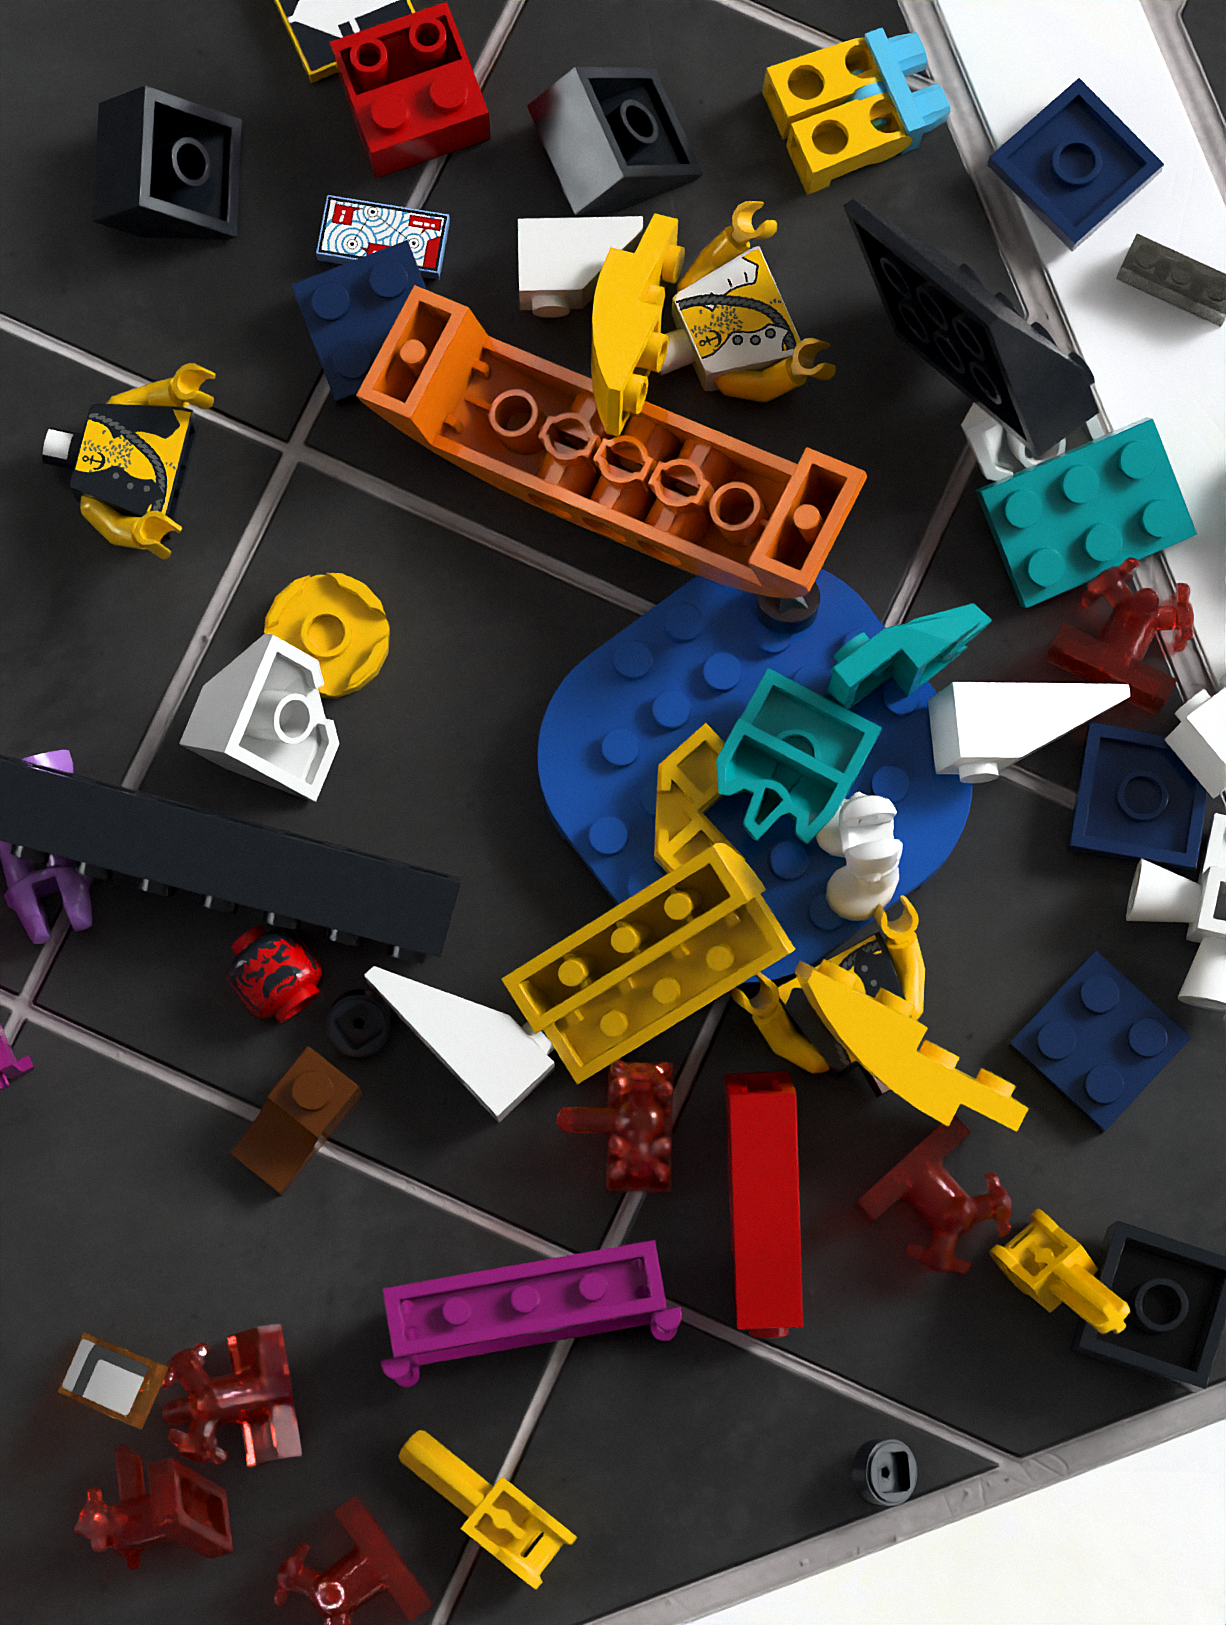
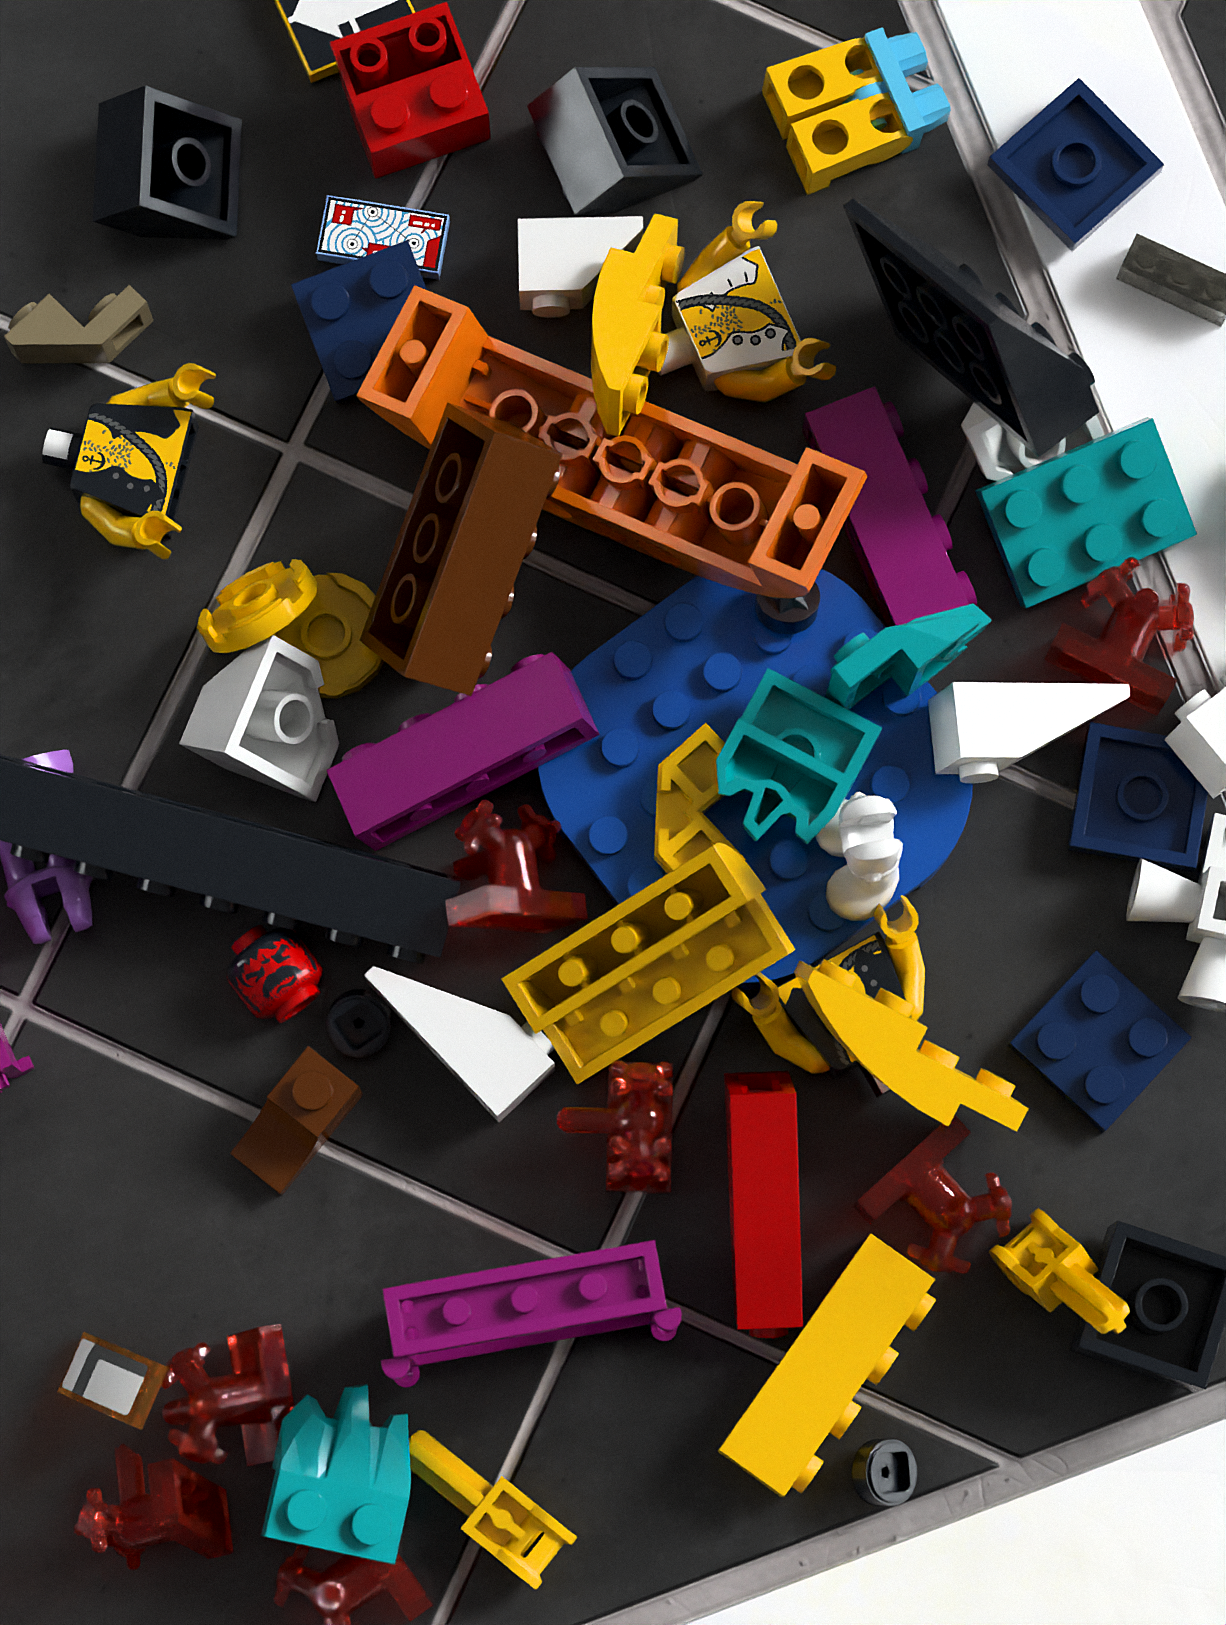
(52, 335): none -> dark tan slope
(257, 606): none -> yellow tile
(340, 1479): none -> teal plate
(461, 549): none -> reddish brown brick
(462, 750): none -> magenta brick
(513, 890): none -> clear red piece
(826, 1367): none -> yellow brick
(889, 523): none -> magenta brick

